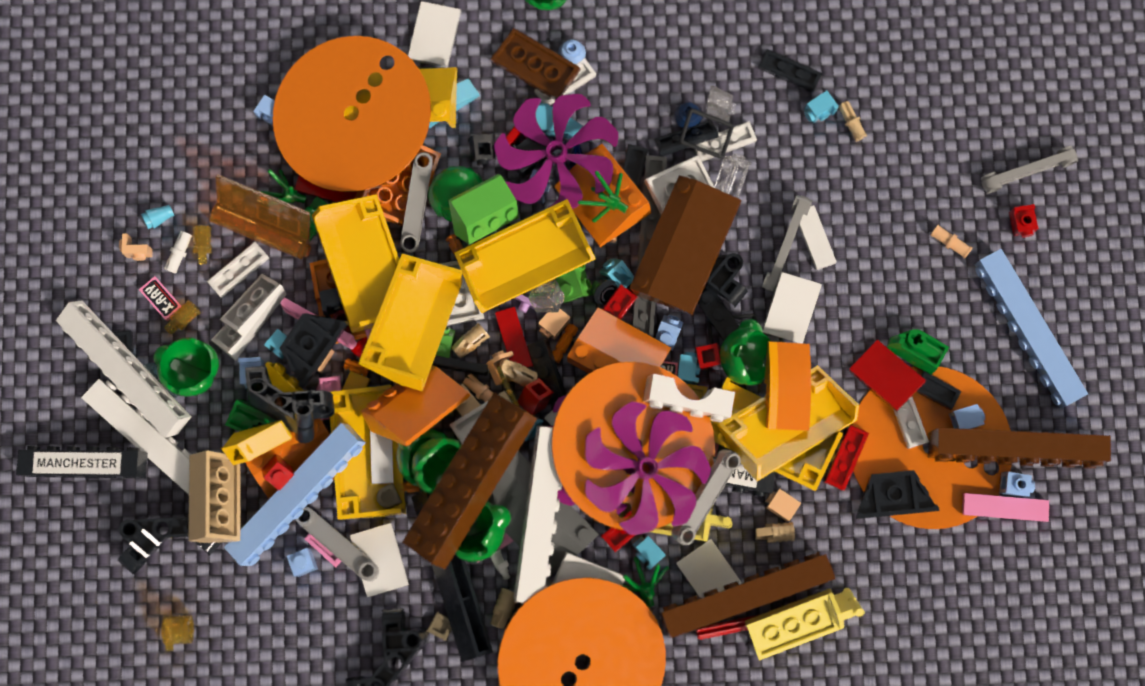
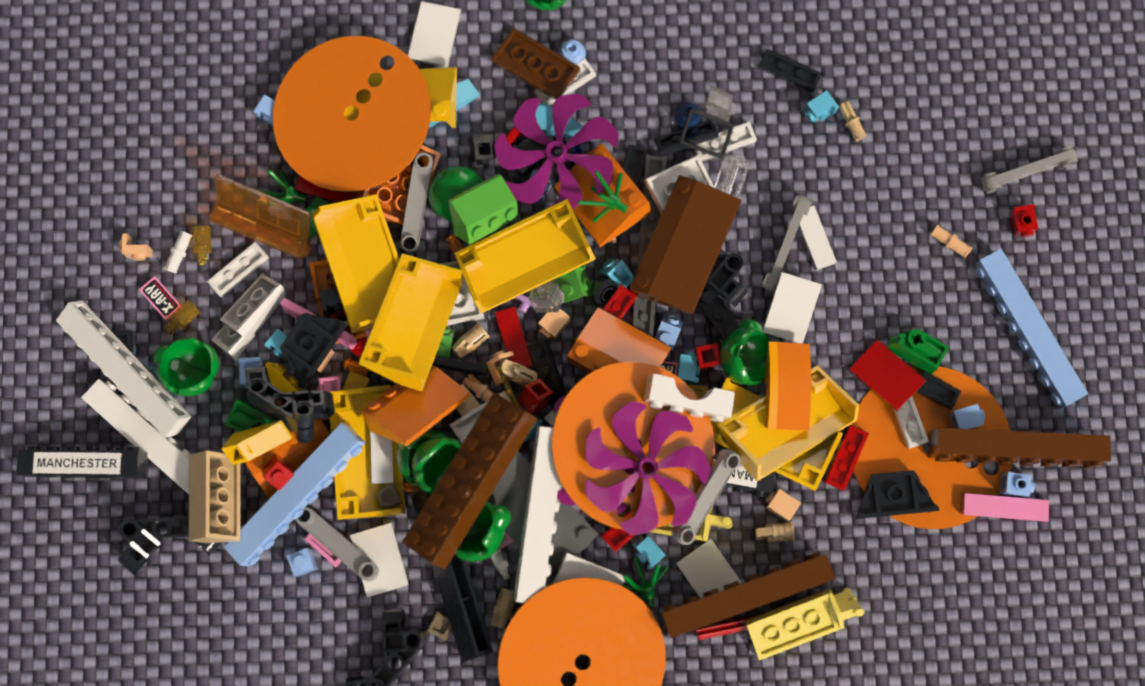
(157, 216): medium azure cone -> none
(177, 630): clear yellow piece -> none
(564, 342): orange axle -> none

